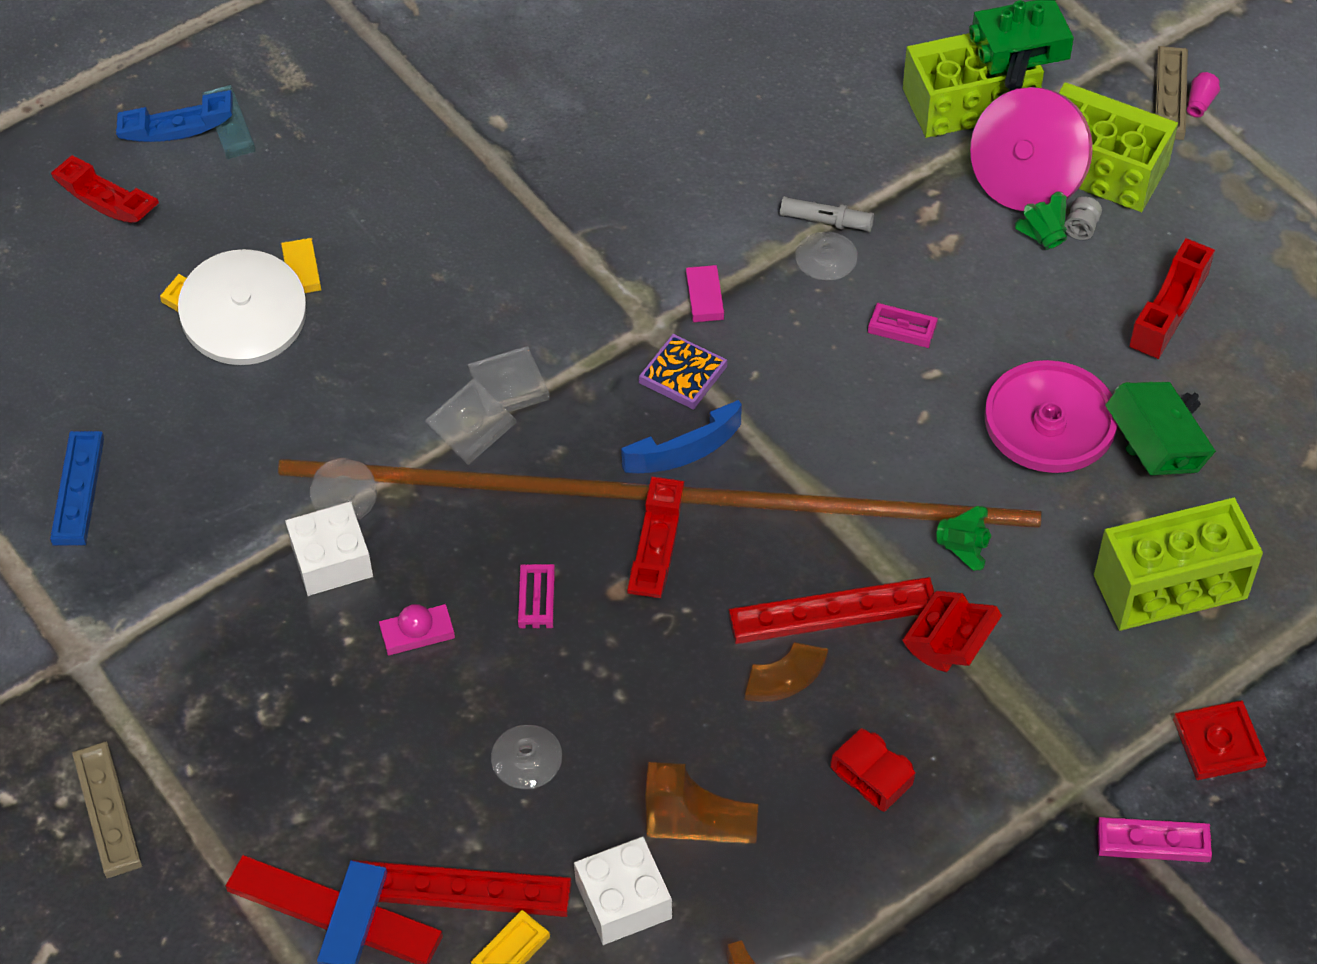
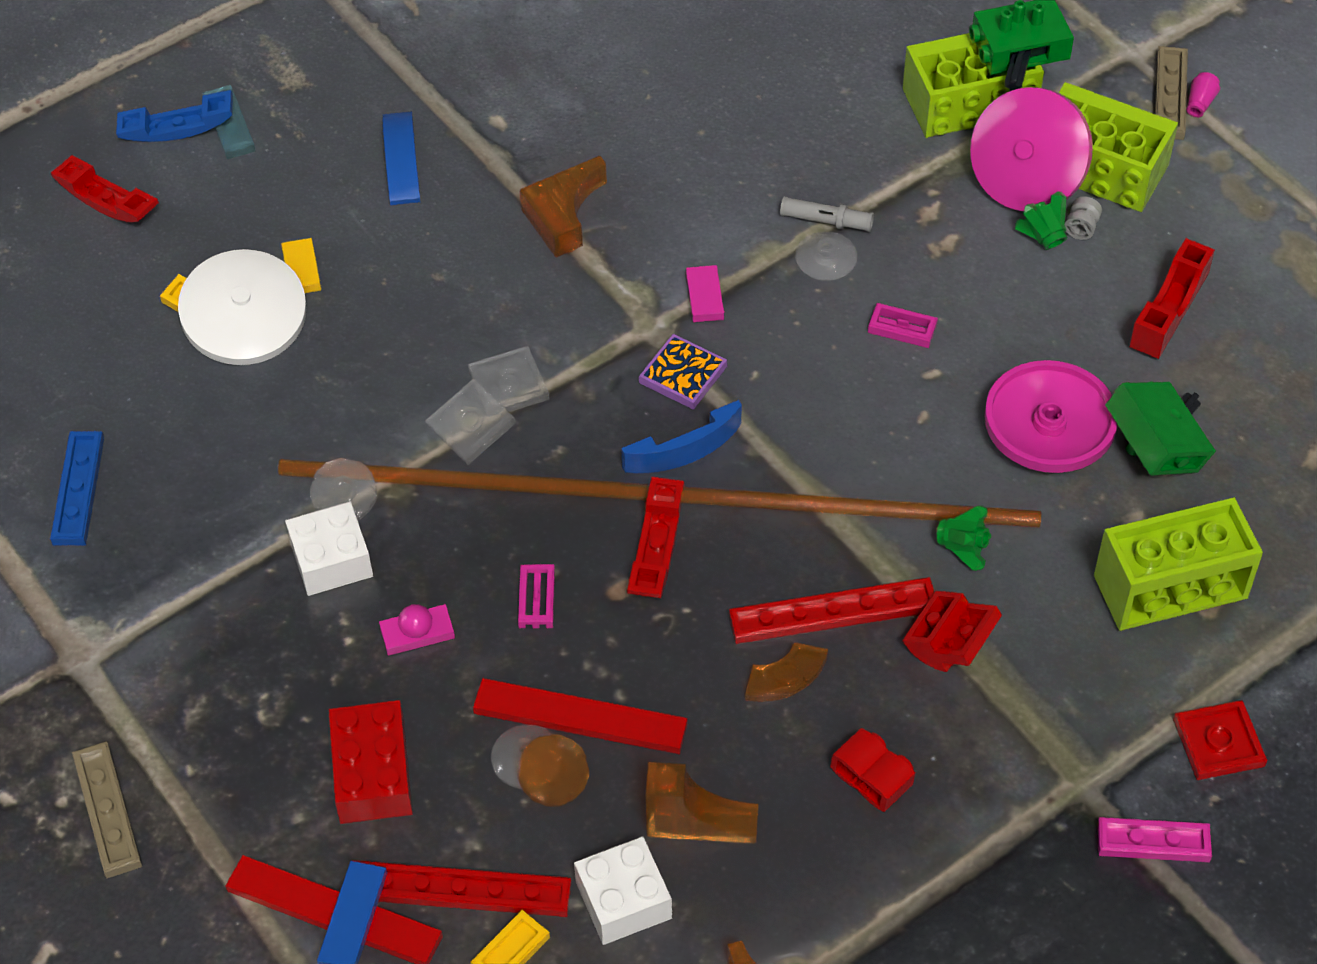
(370, 762): none -> red brick
(401, 158): none -> blue slope
(553, 770): none -> clear orange tile
(555, 201): none -> clear orange arch
(580, 716): none -> red tile

